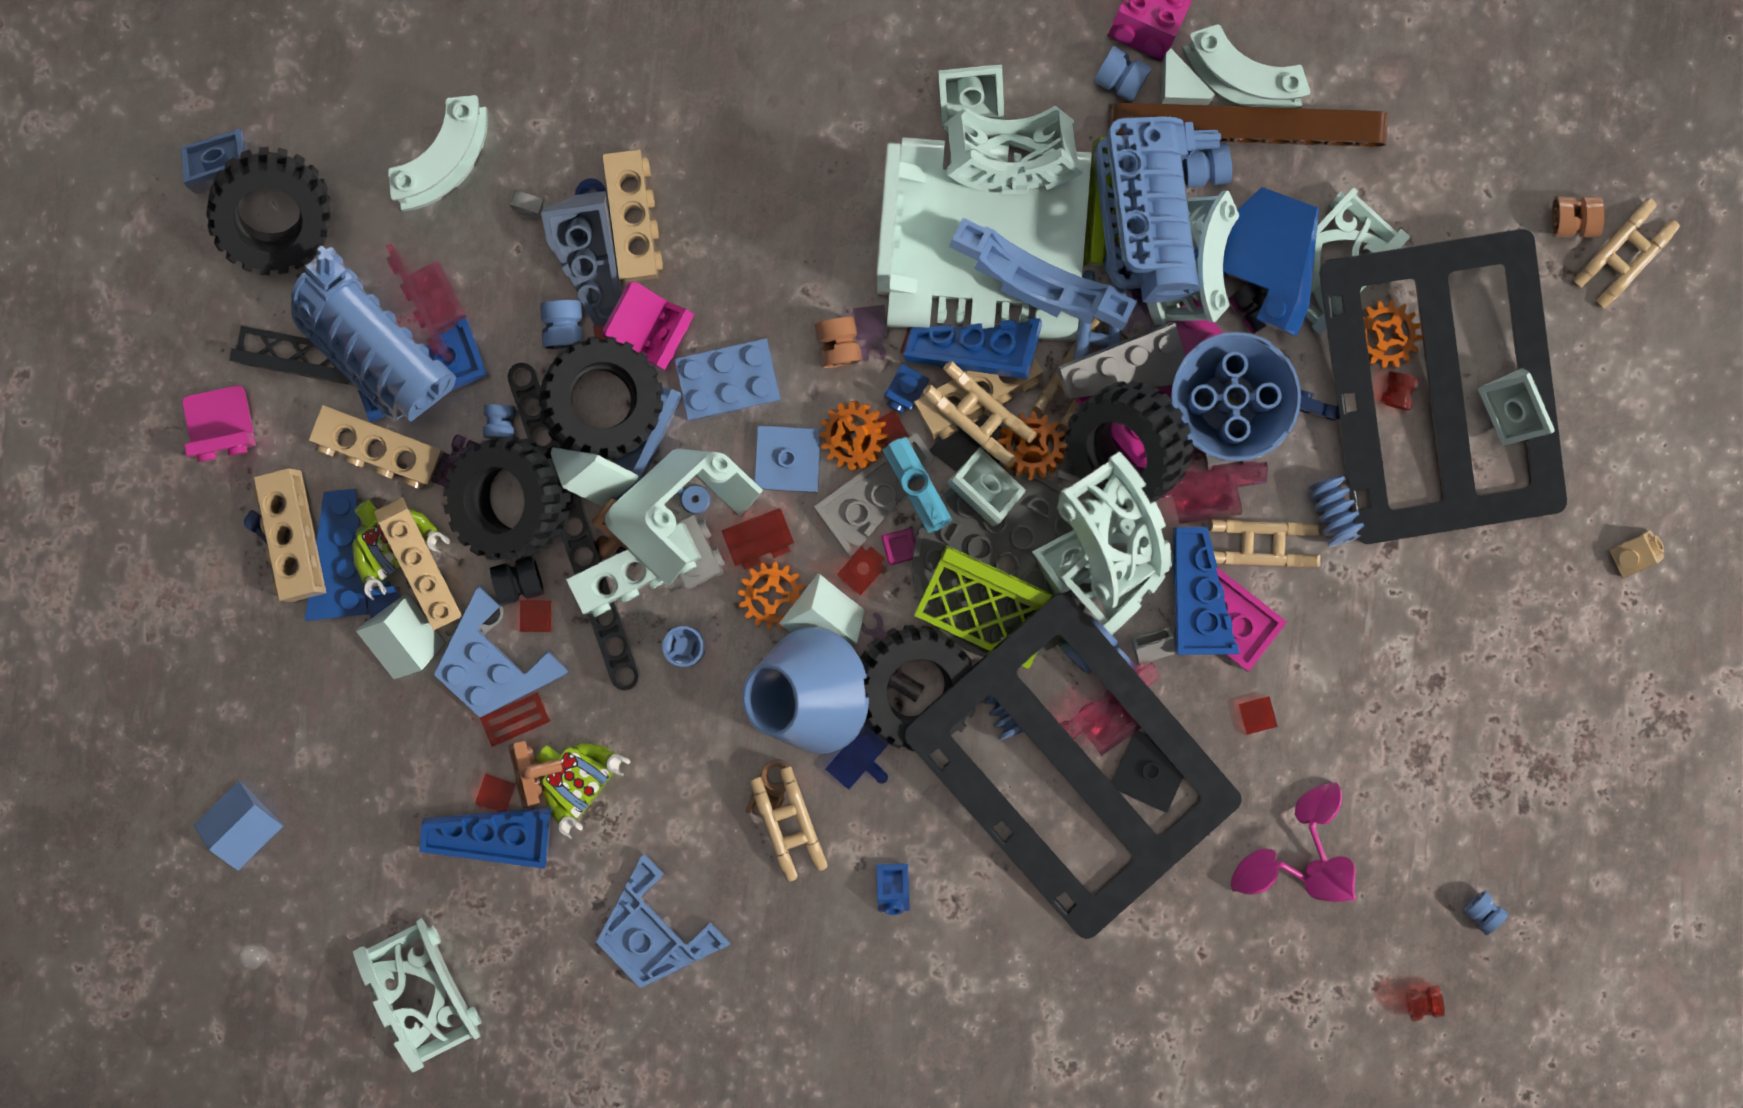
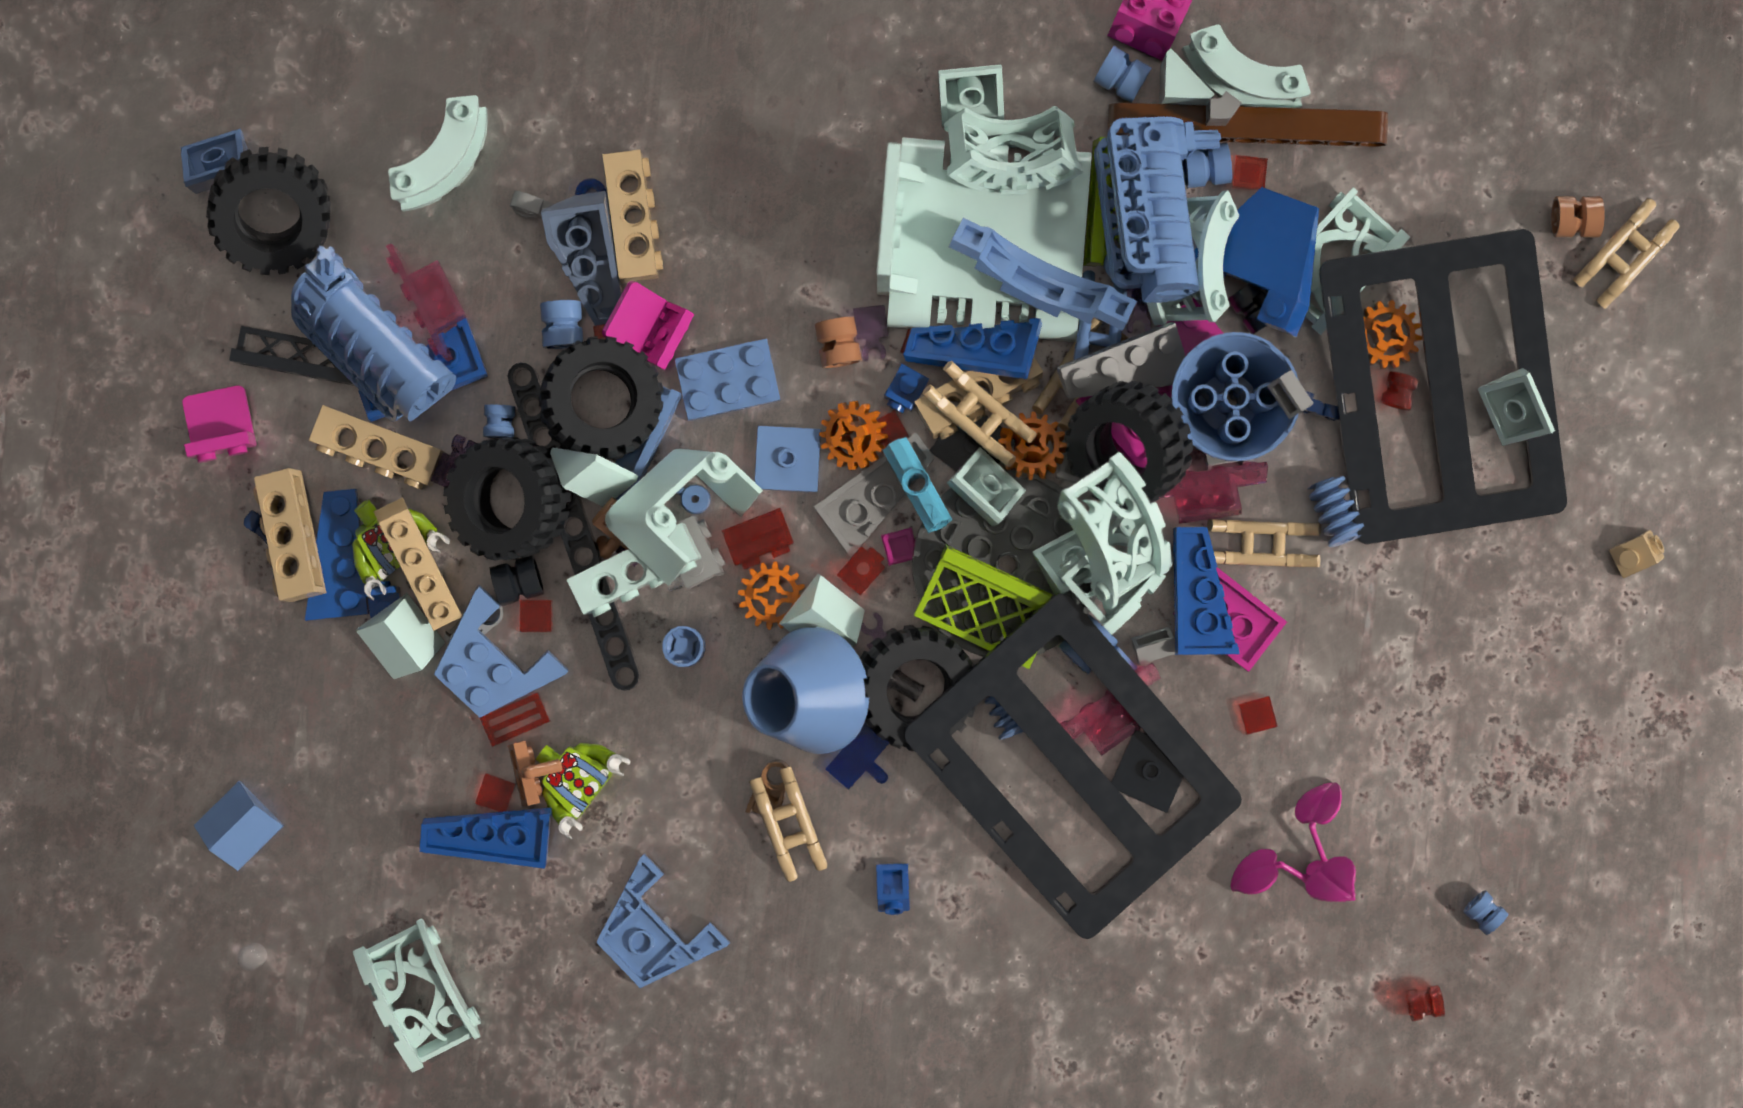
(1221, 110): none -> light grey piece
(1249, 172): none -> clear red tile
(1294, 391): none -> light grey piece

